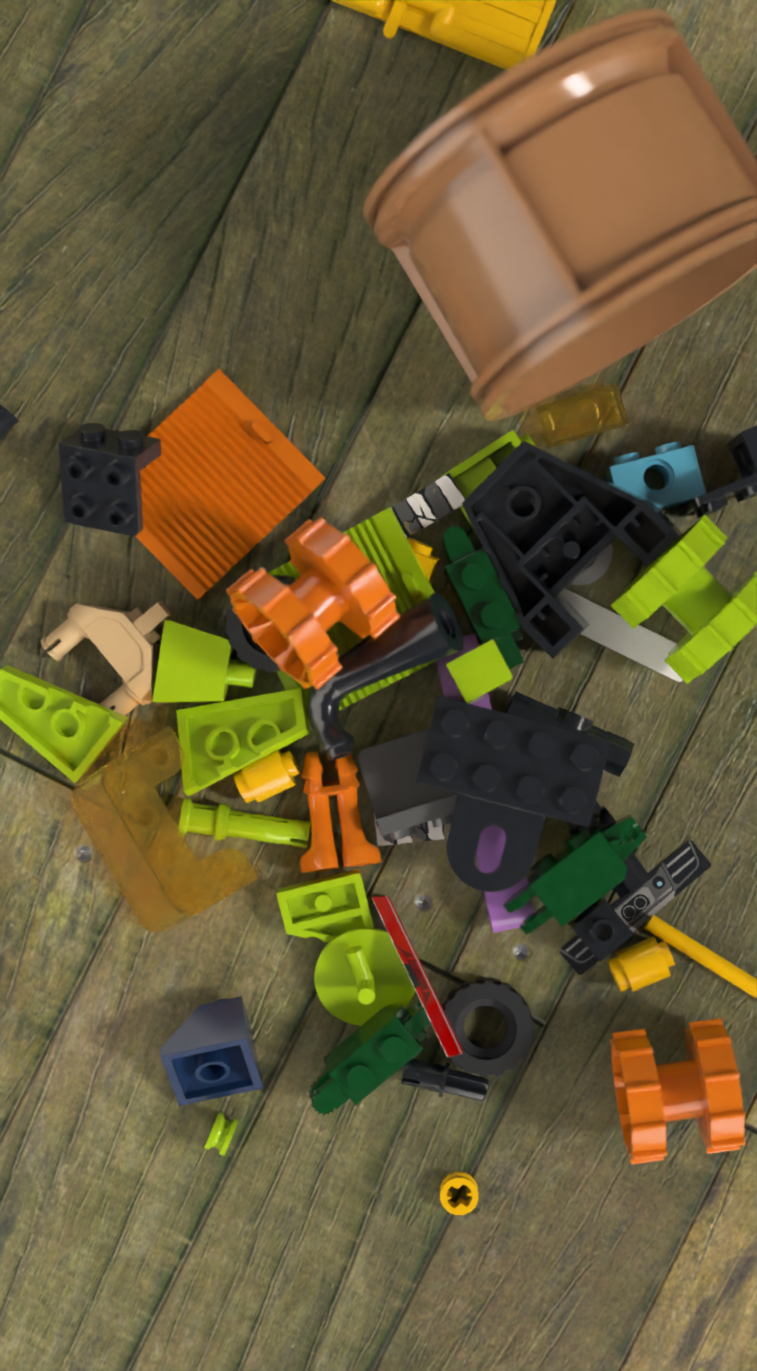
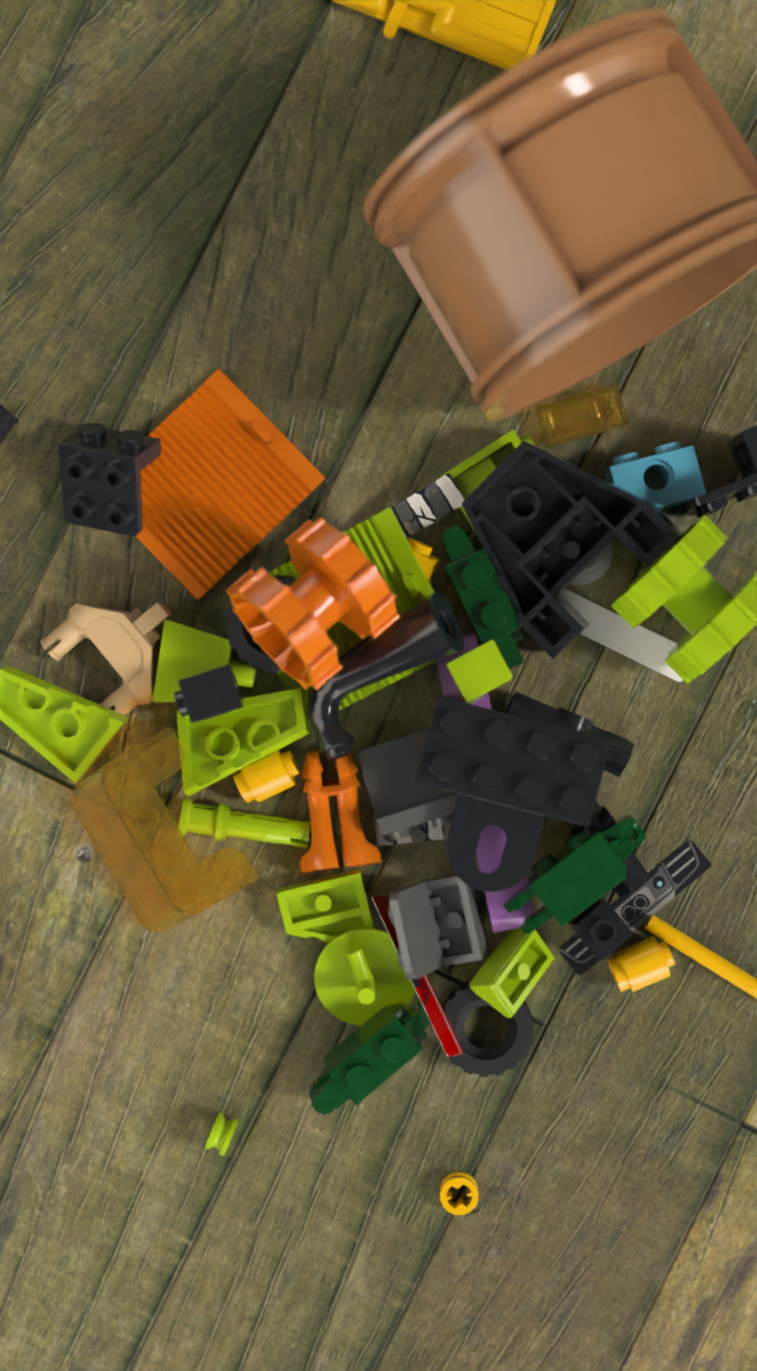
(209, 694): none -> black brick
(212, 1053): dark blue slope -> none
(436, 925): none -> dark grey bracket
(442, 1079): black axle -> none
(512, 971): none -> lime slope
(699, 1088): orange piece -> none

